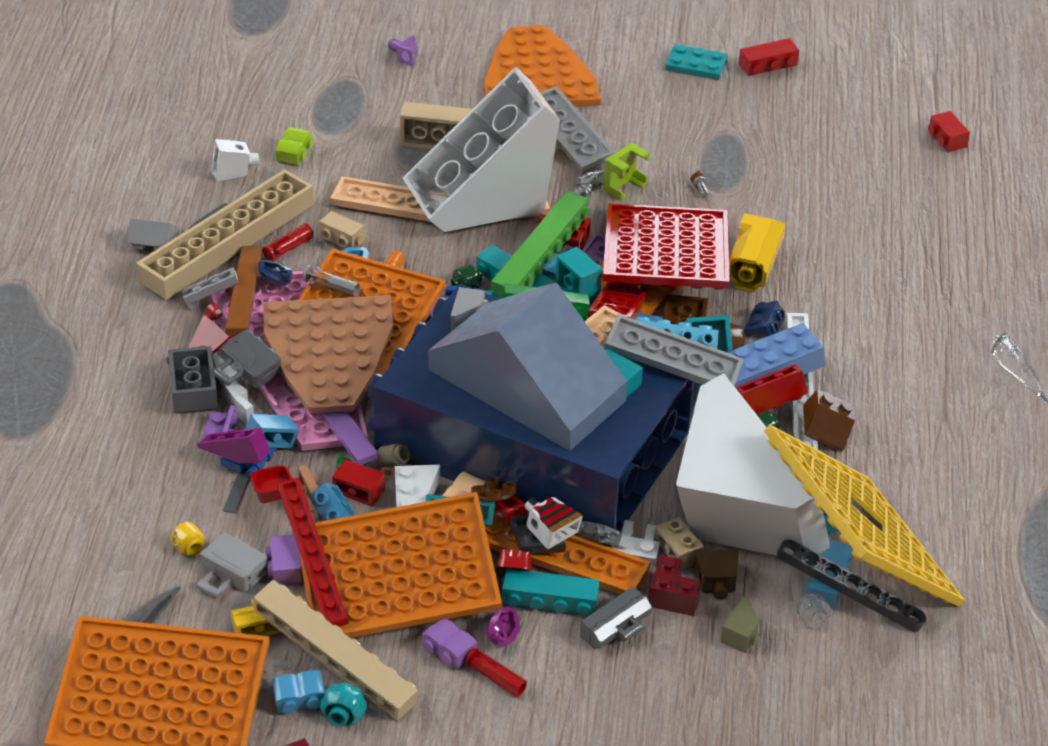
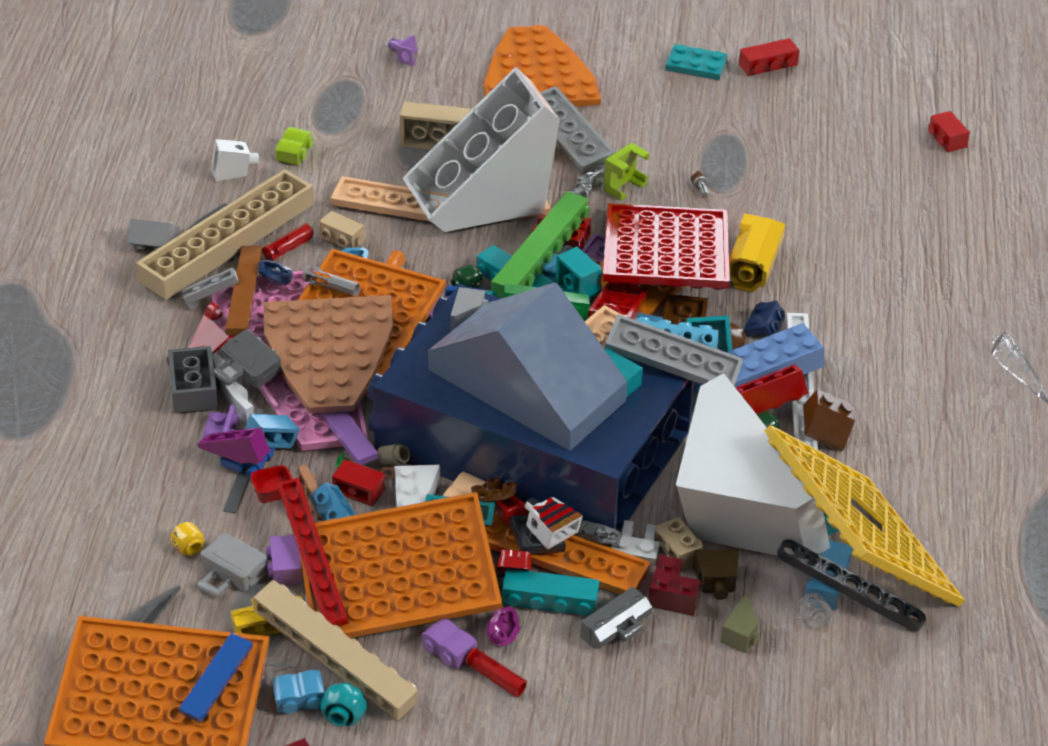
(215, 677): none -> blue tile

